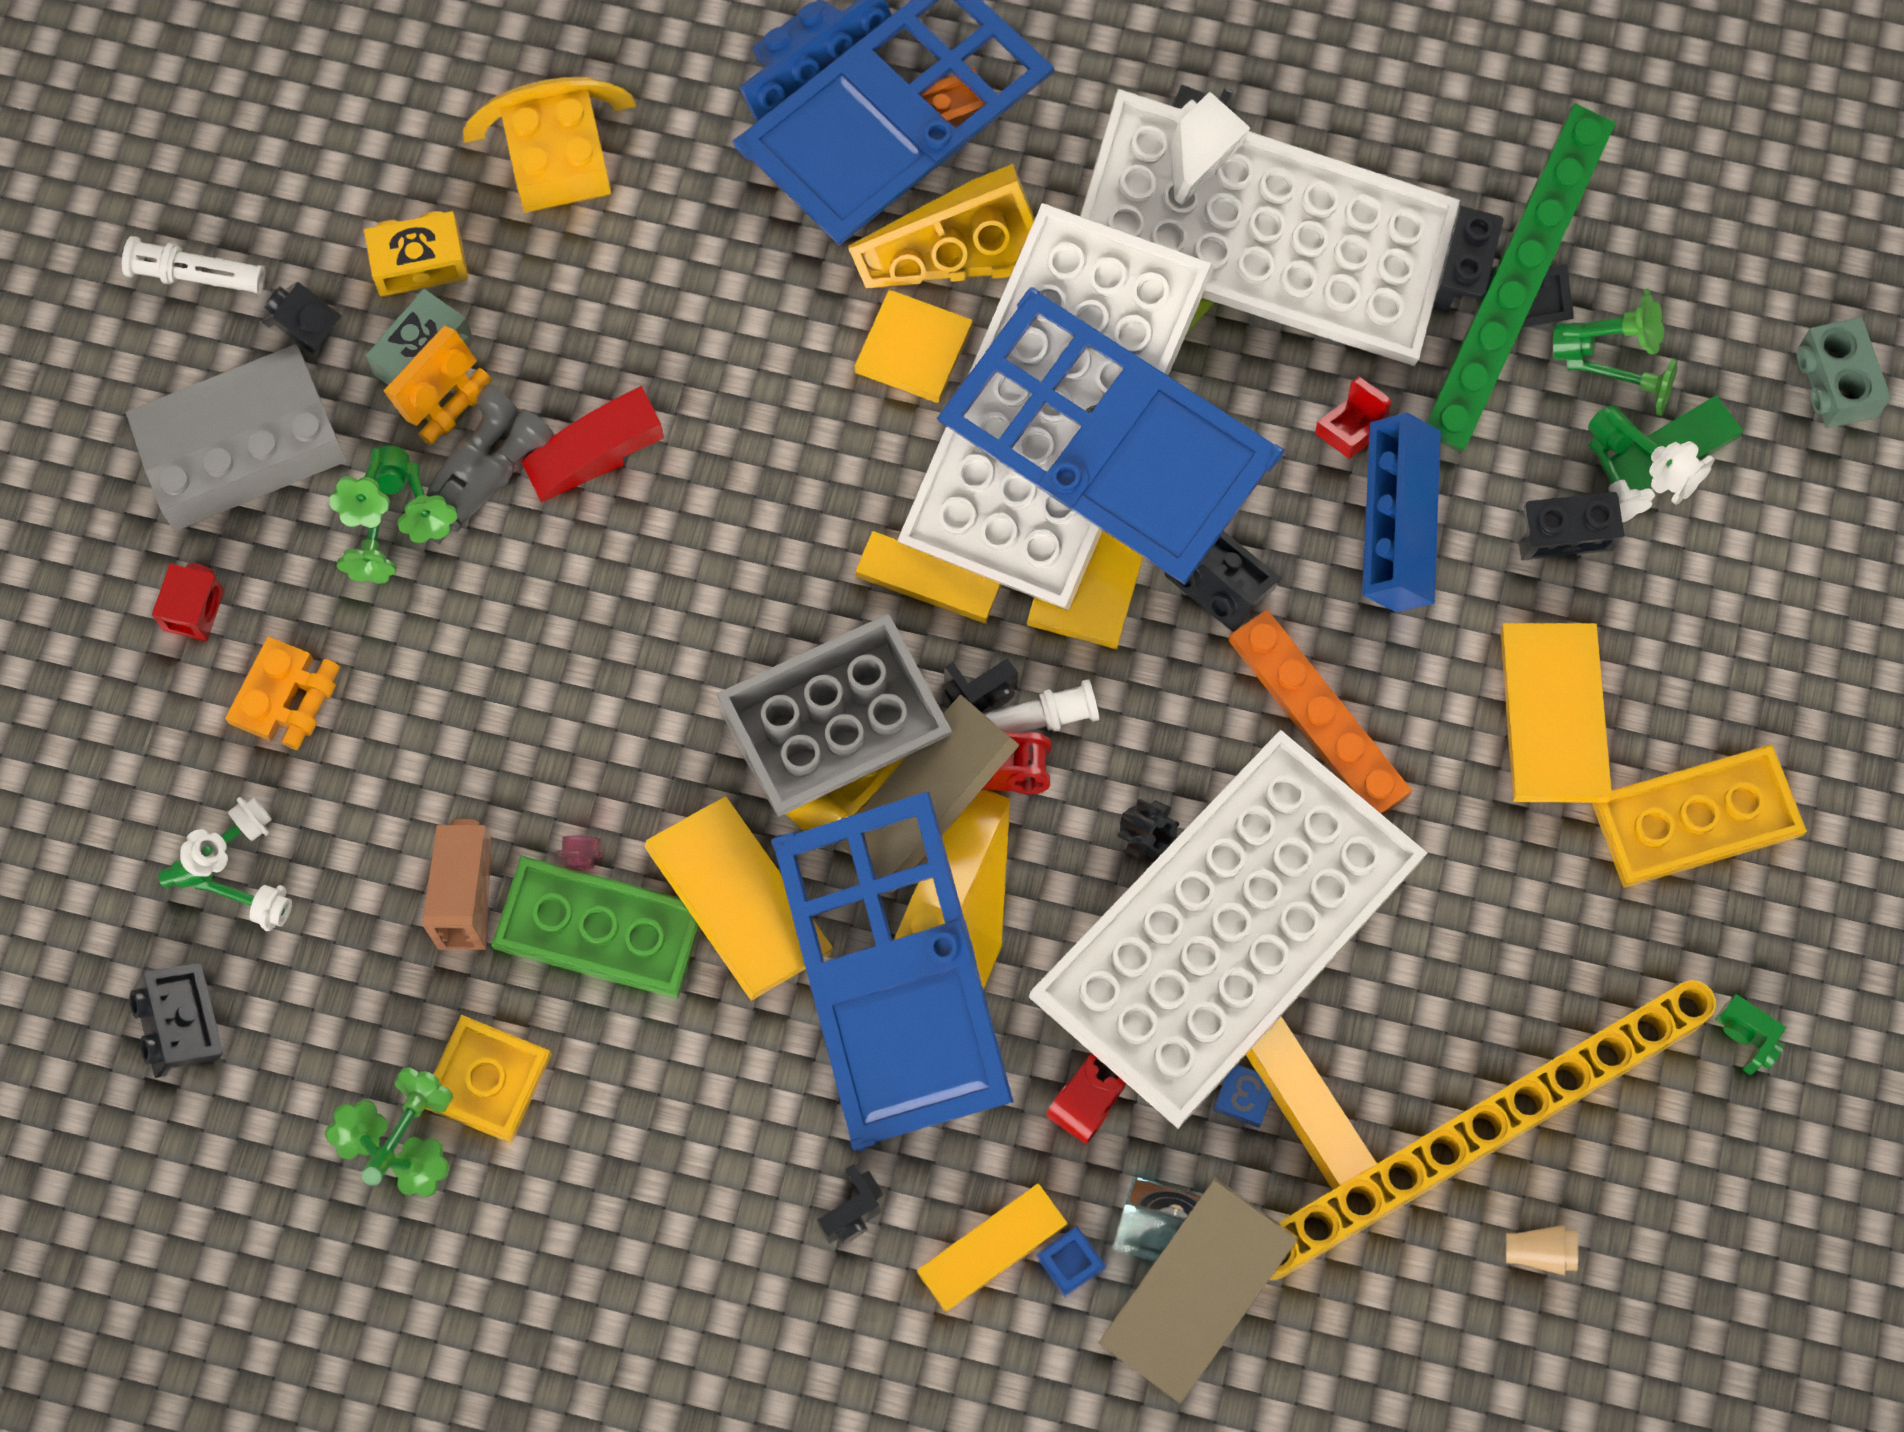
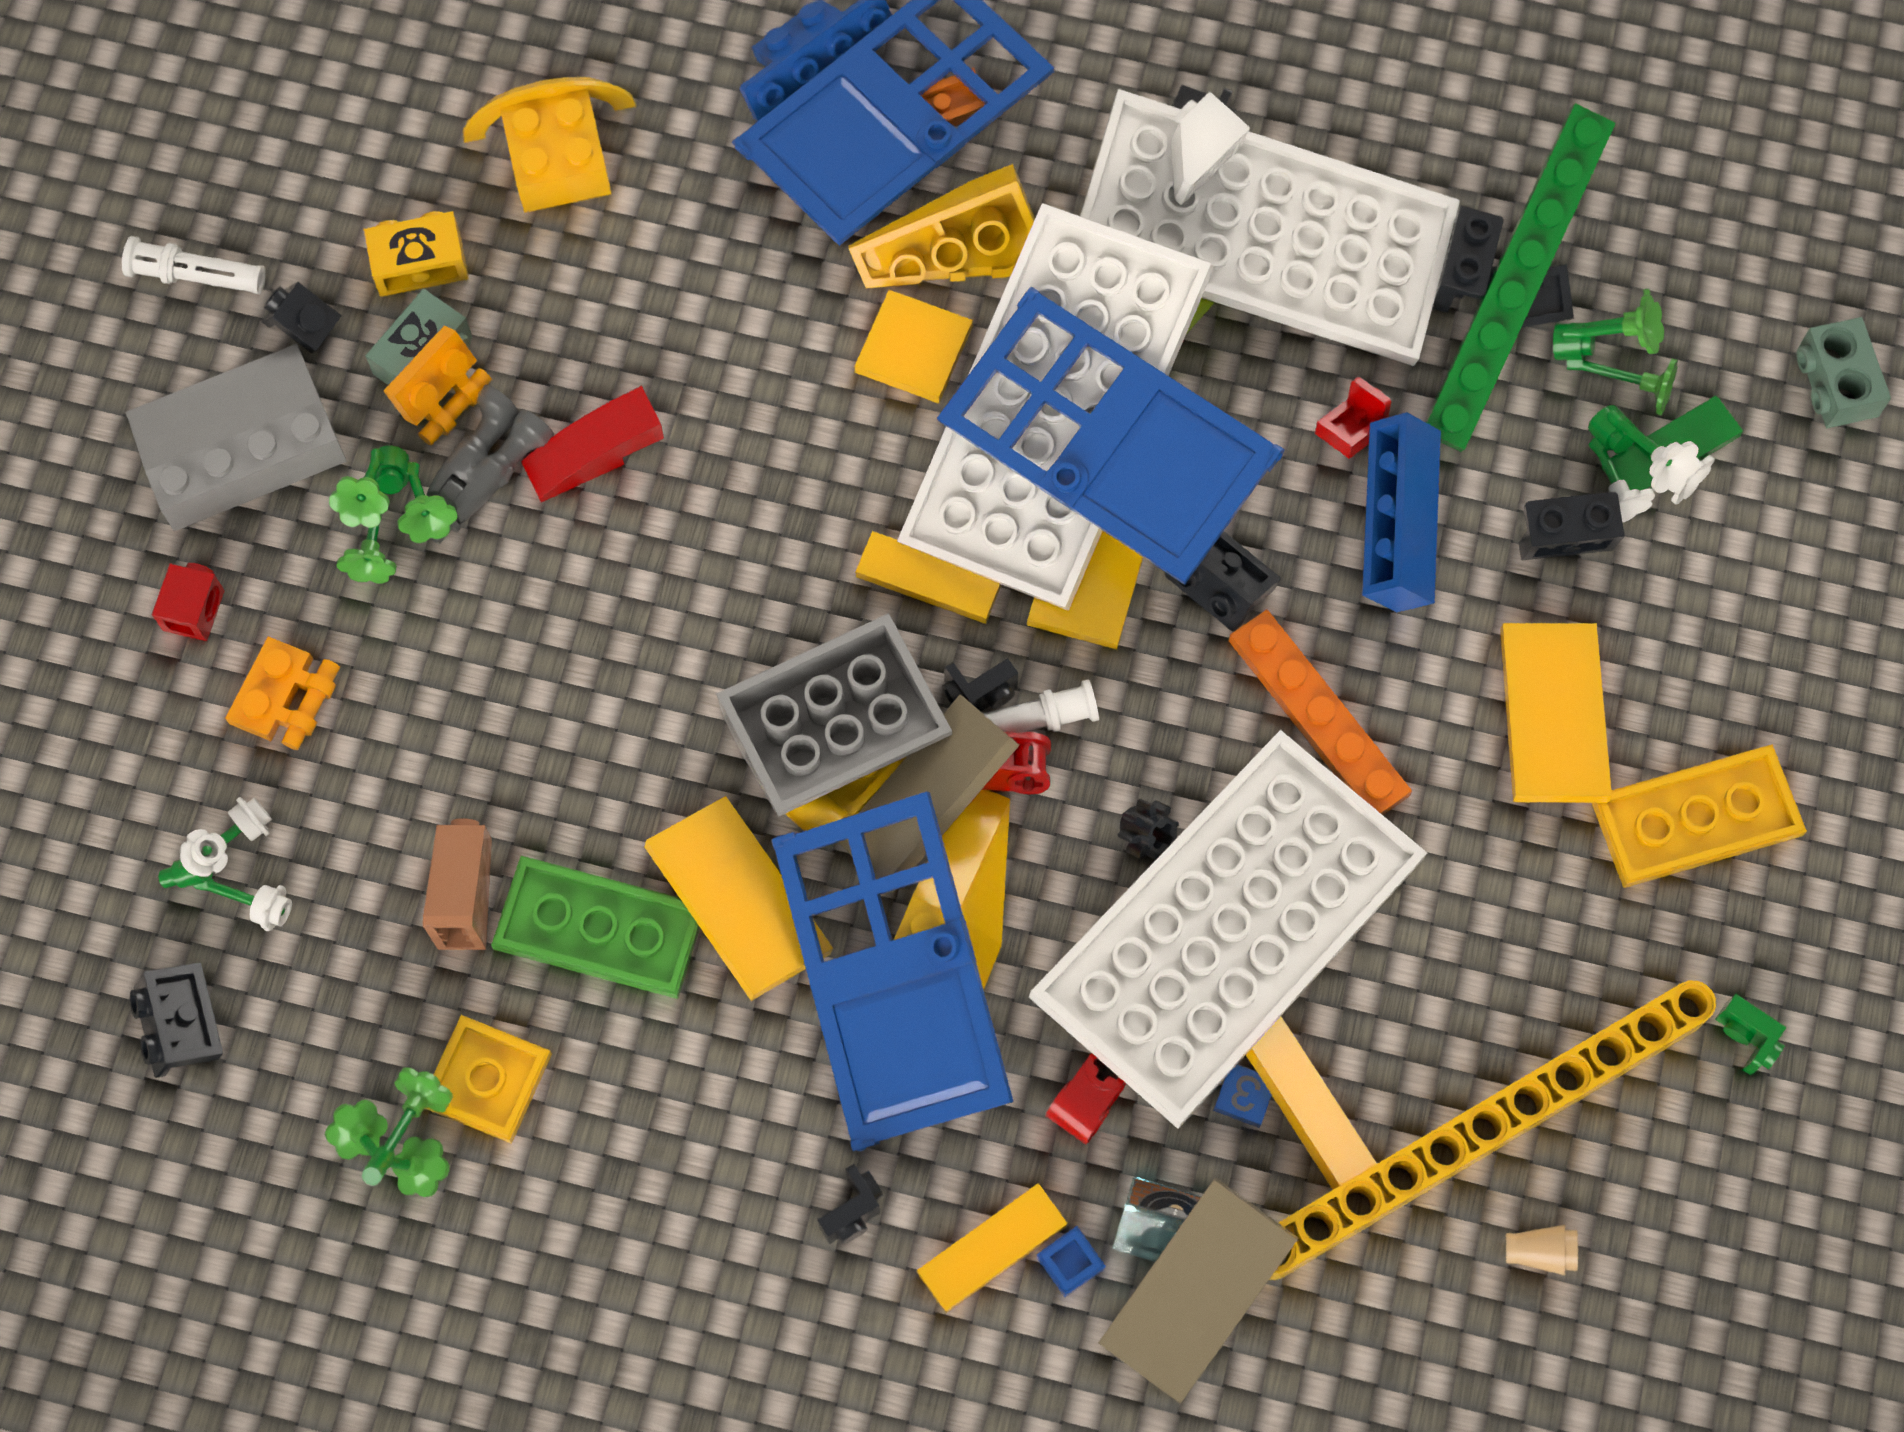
(580, 851): clear pink plate -> none

